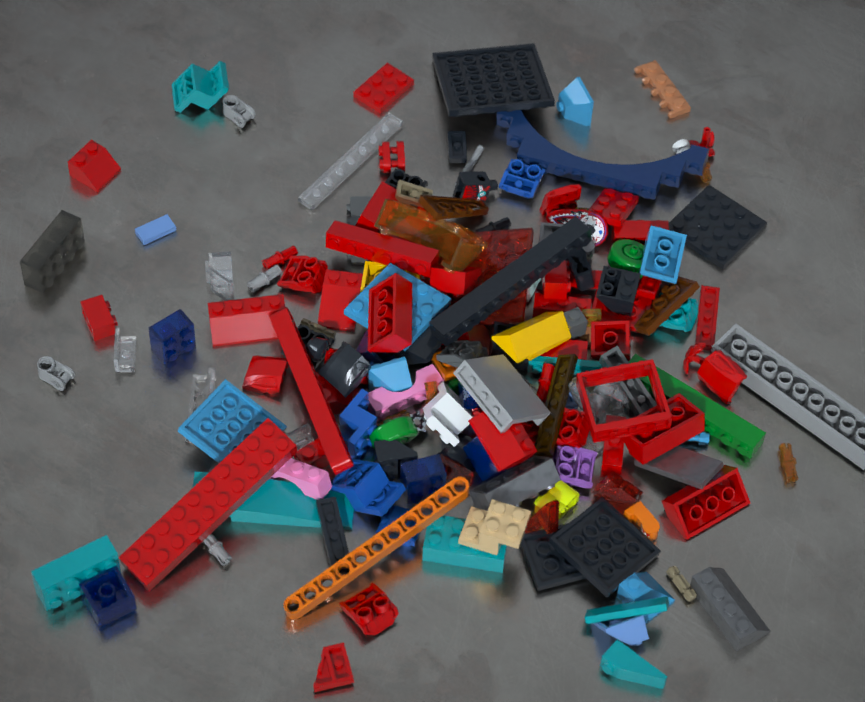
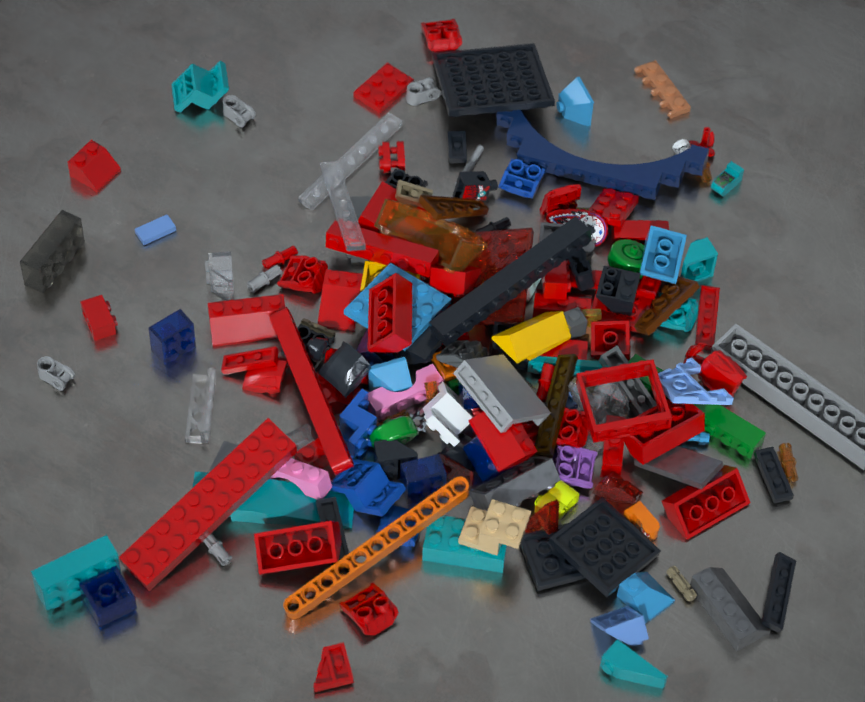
(124, 352): clear panel -> none
(225, 421): dark azure plate -> none
(250, 360): none -> red tile
(298, 547): none -> red slope
(342, 206): none -> clear tile
(421, 92): none -> light grey piece
(442, 35): none -> red slope
(627, 610): teal tile -> none
(684, 389): none -> light blue wing
(699, 260): none -> teal slope
(717, 226): black plate -> none
(728, 179): none -> teal leg
(773, 474): none -> black plate
(778, 592): none -> black plate

